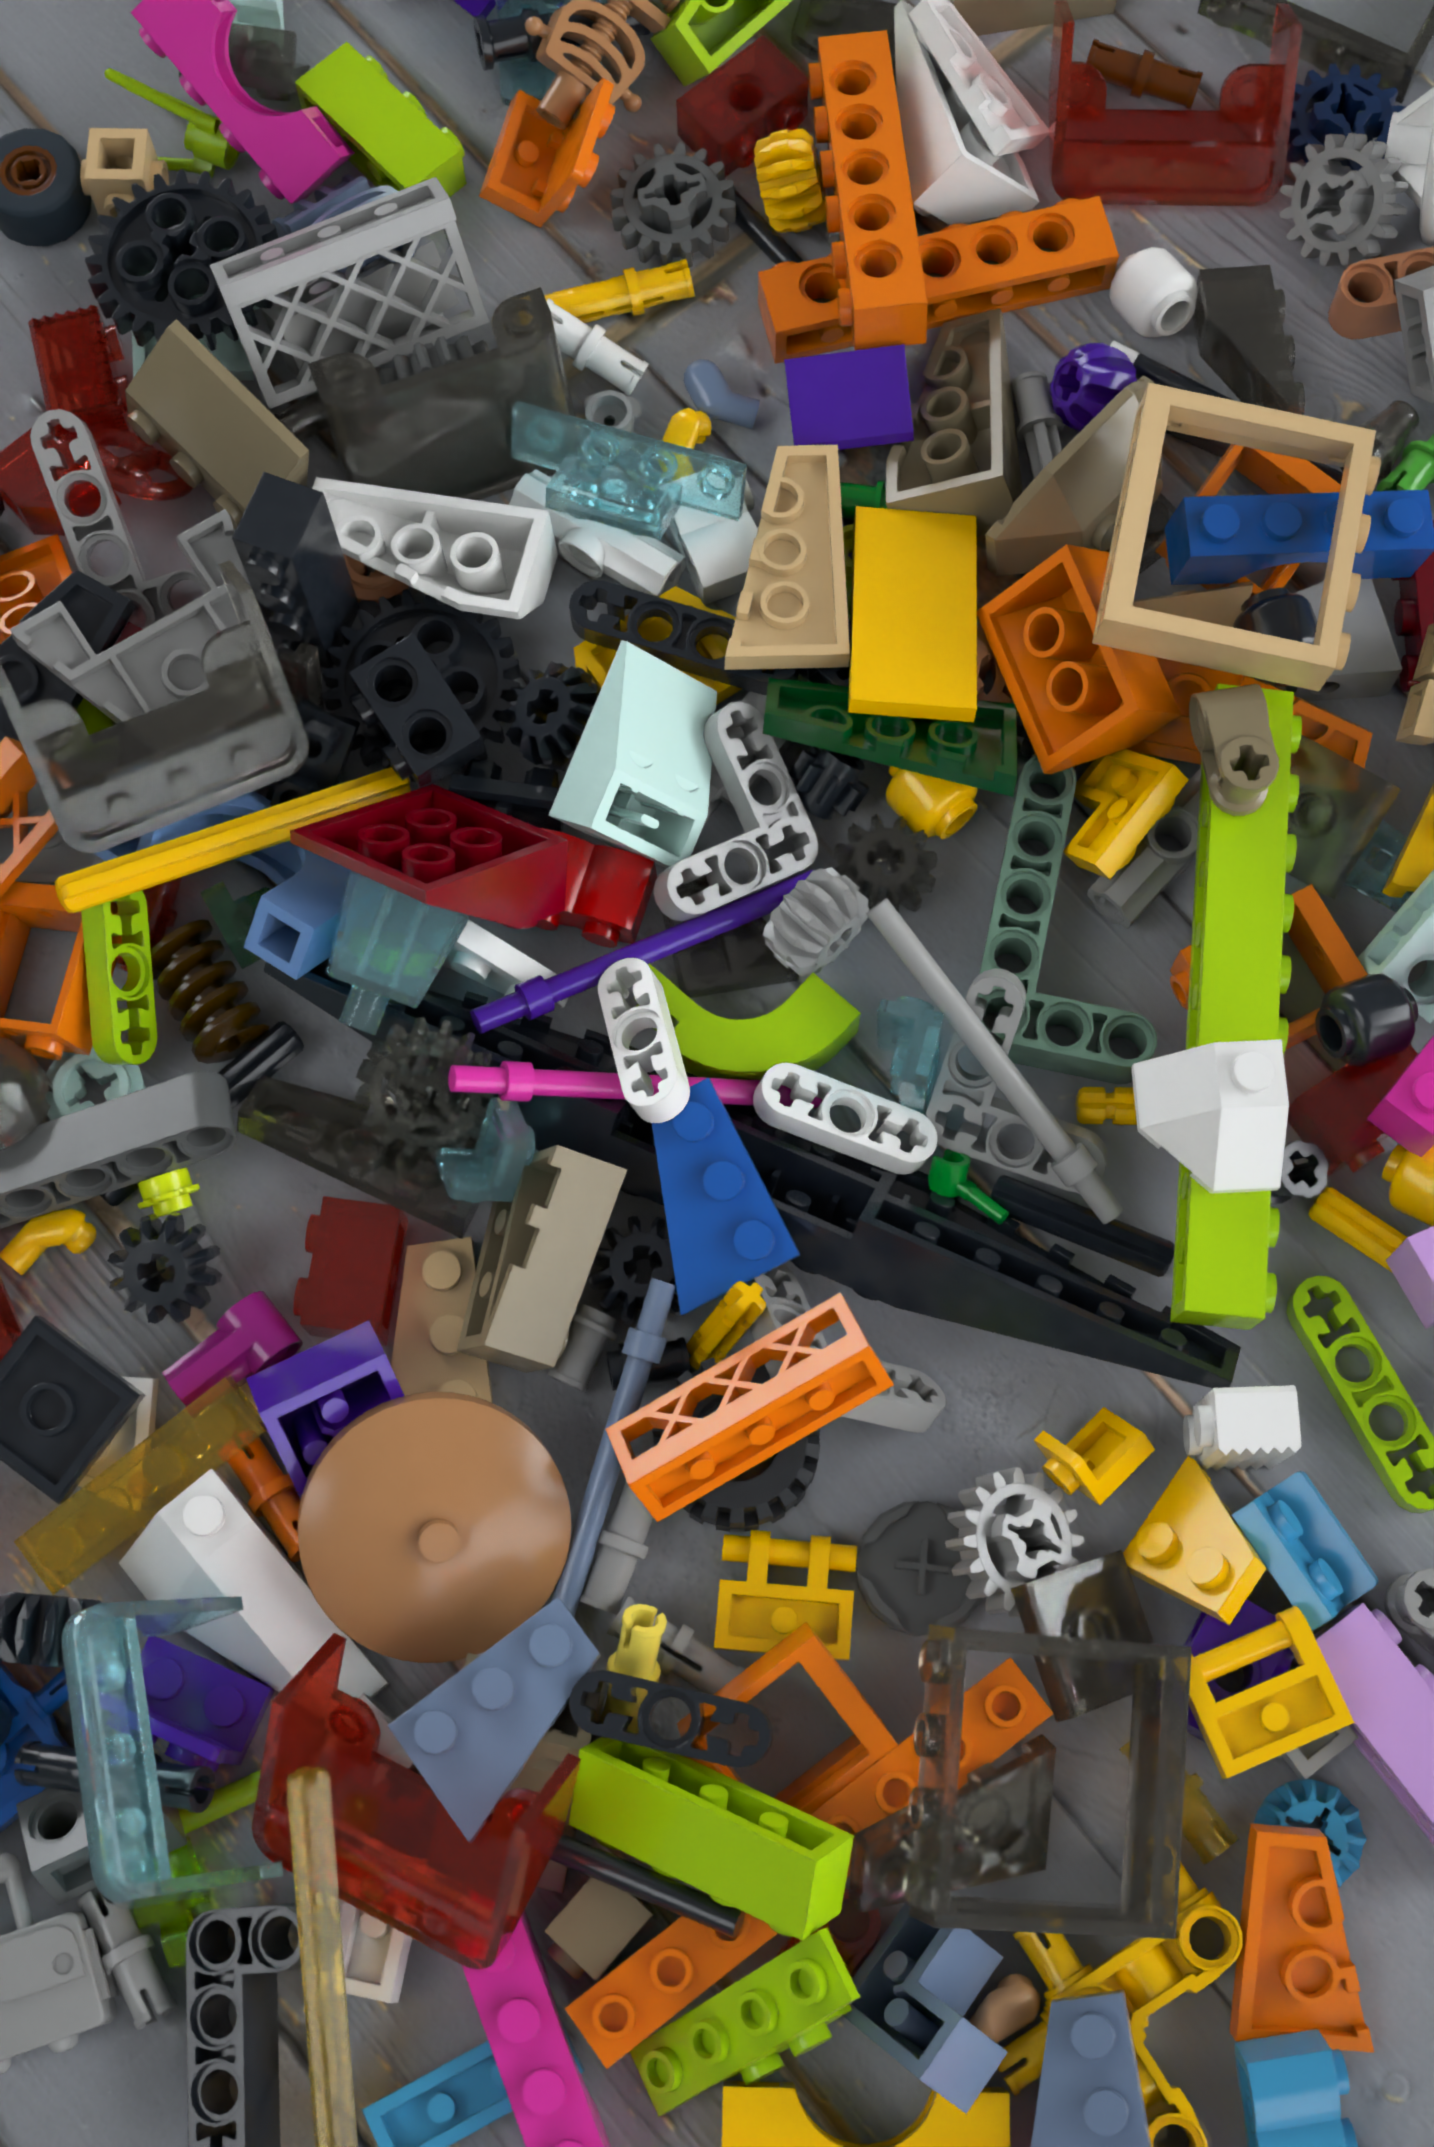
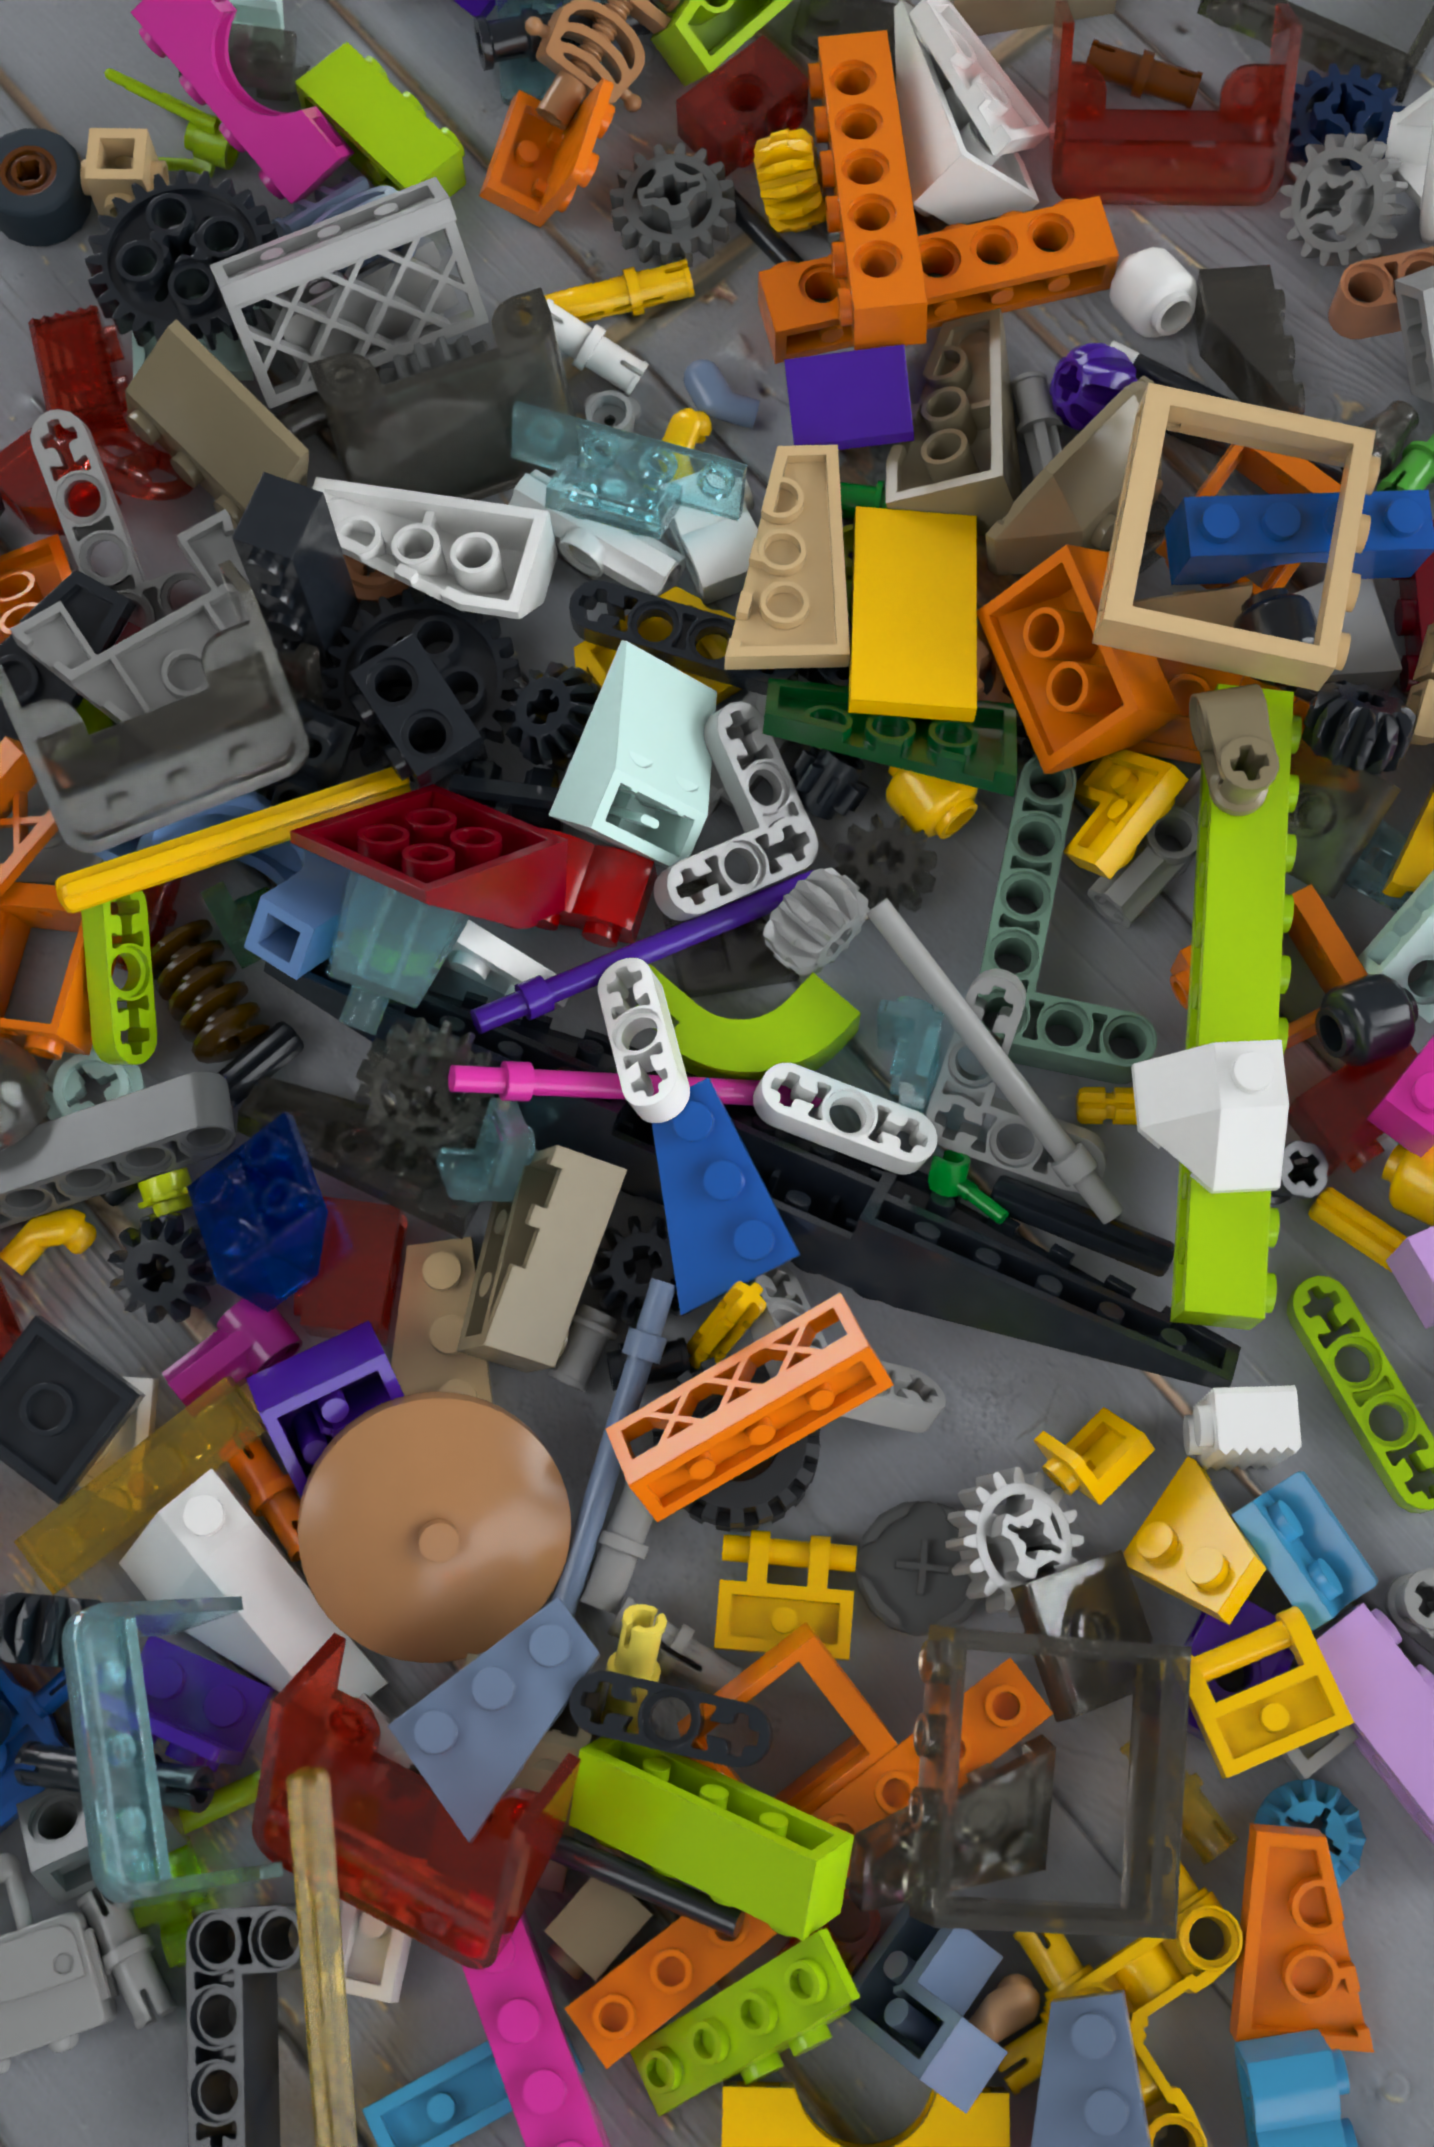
(263, 1216): none -> clear blue slope
(1358, 727): none -> black gear

